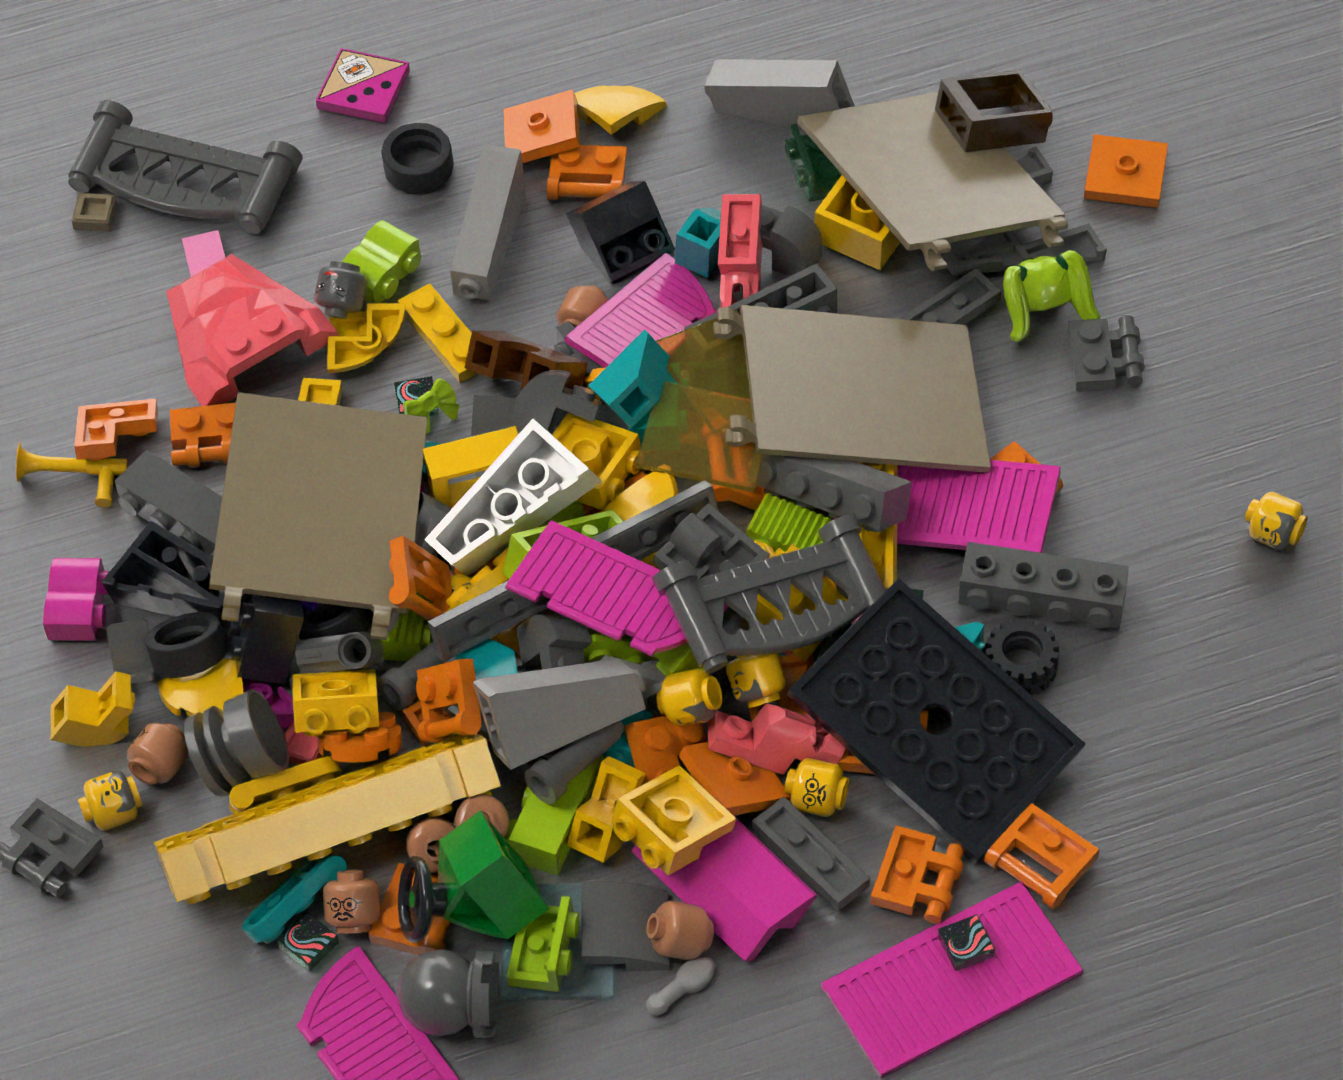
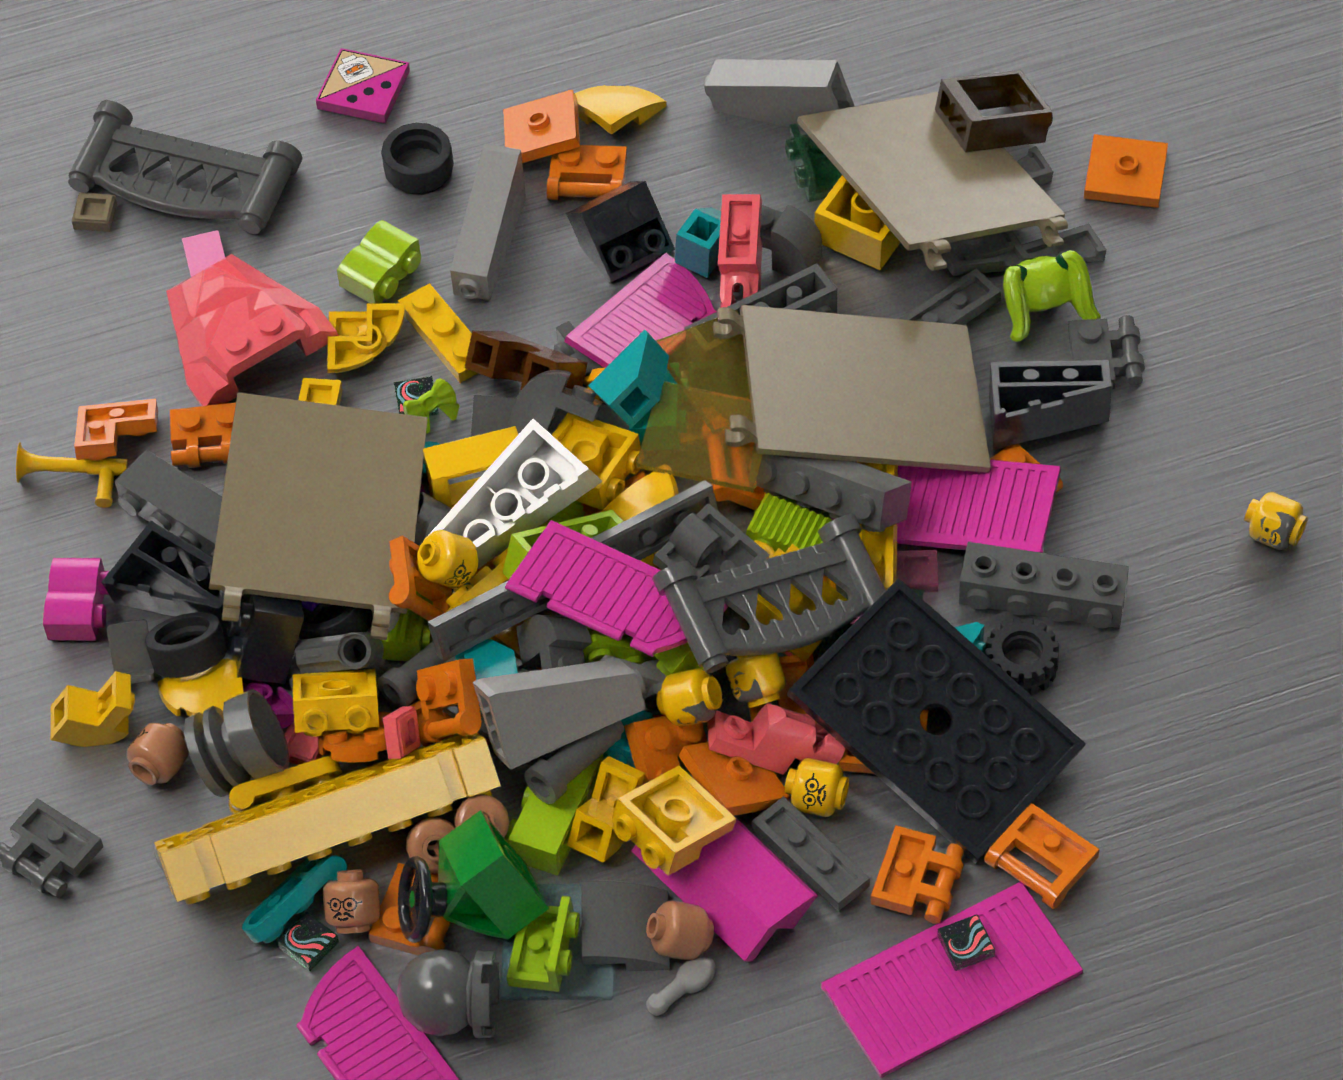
(110, 800): yellow head -> none
(340, 289): dark grey head -> none
(401, 732): none -> coral tile
(447, 558): none -> yellow head
(580, 304): nougat head -> none
(918, 569): none -> clear pink tile
(1046, 398): none -> black wedge

